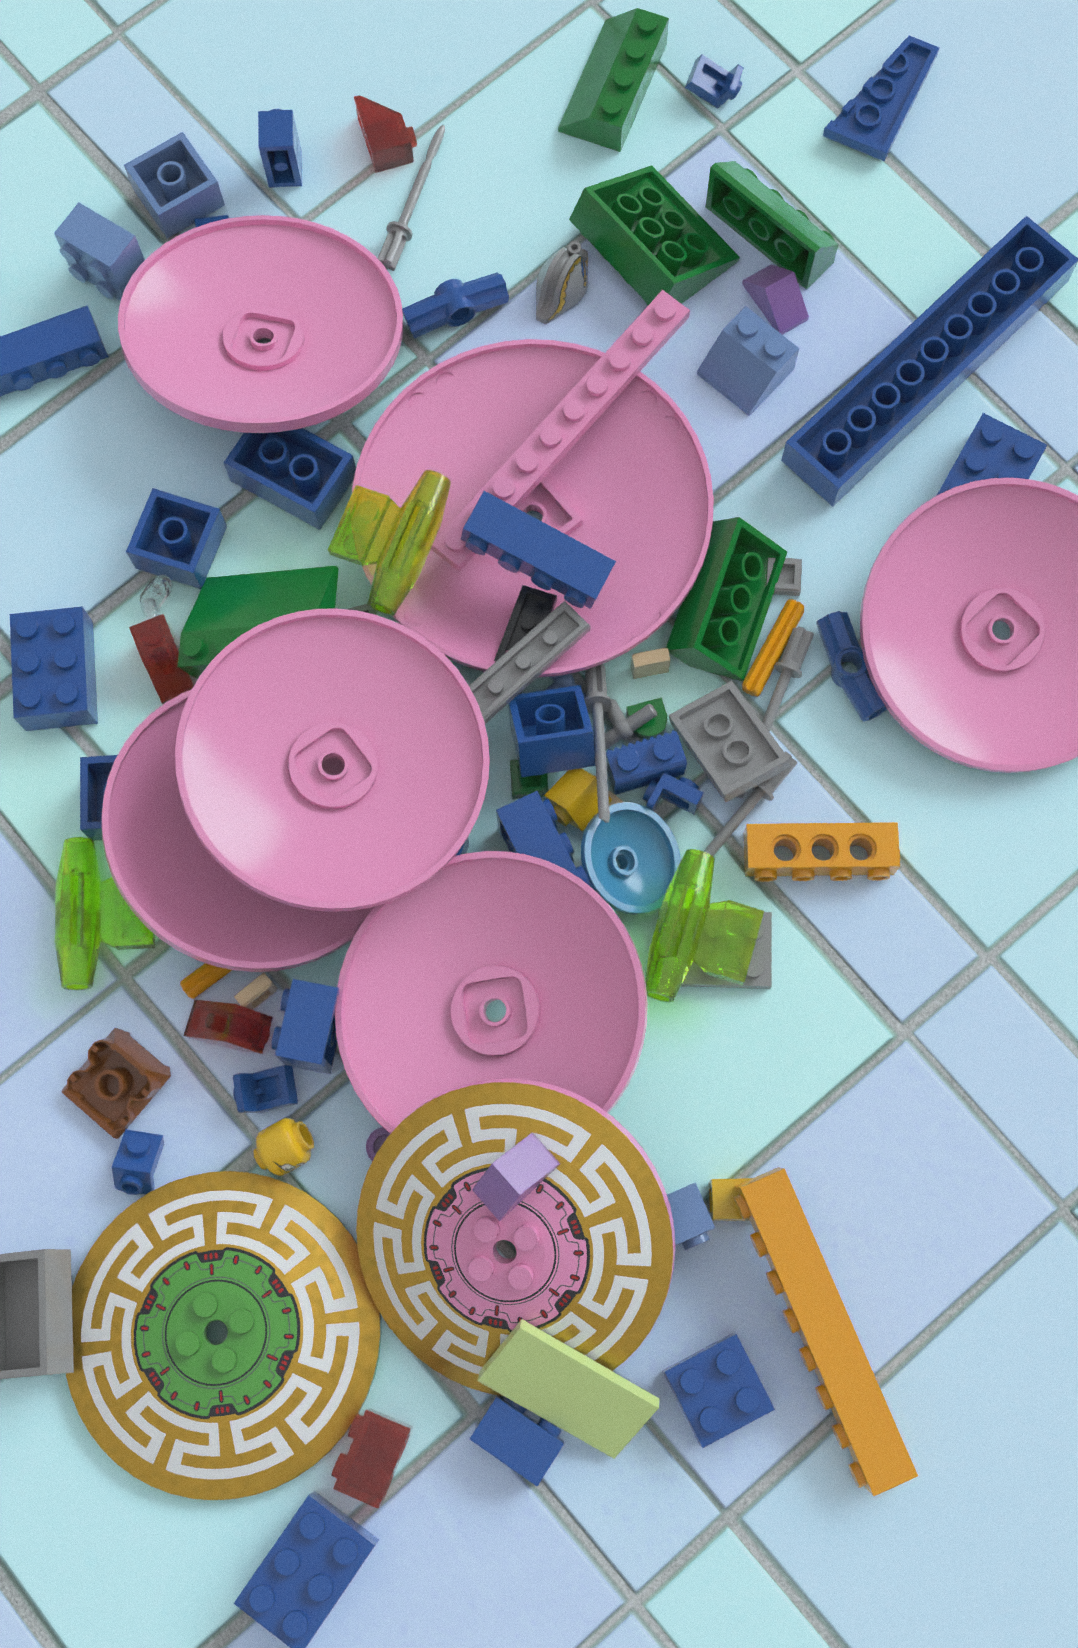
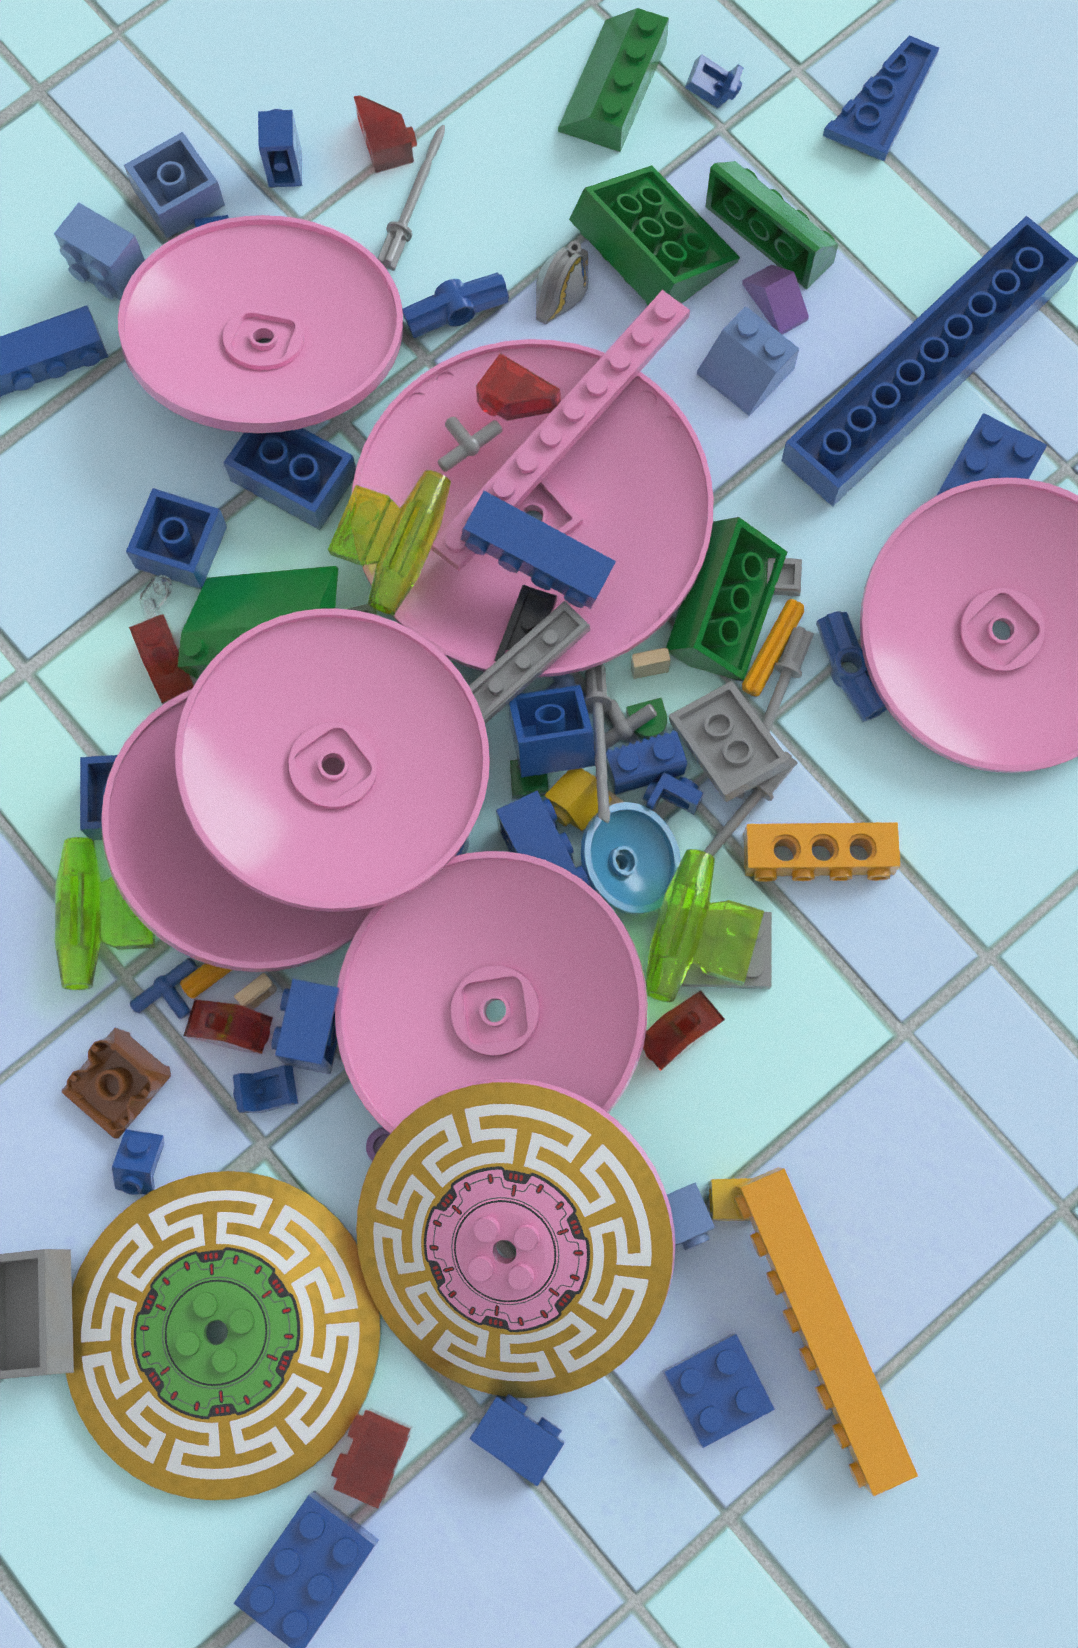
(53, 669): blue brick -> none
(165, 987): none -> blue piece
(283, 1146): yellow head -> none
(469, 444): none -> light grey piece
(515, 391): none -> clear red slope
(515, 1176): slope -> none
(568, 1389): yellowish green tile -> none
(680, 1030): none -> clear red slope

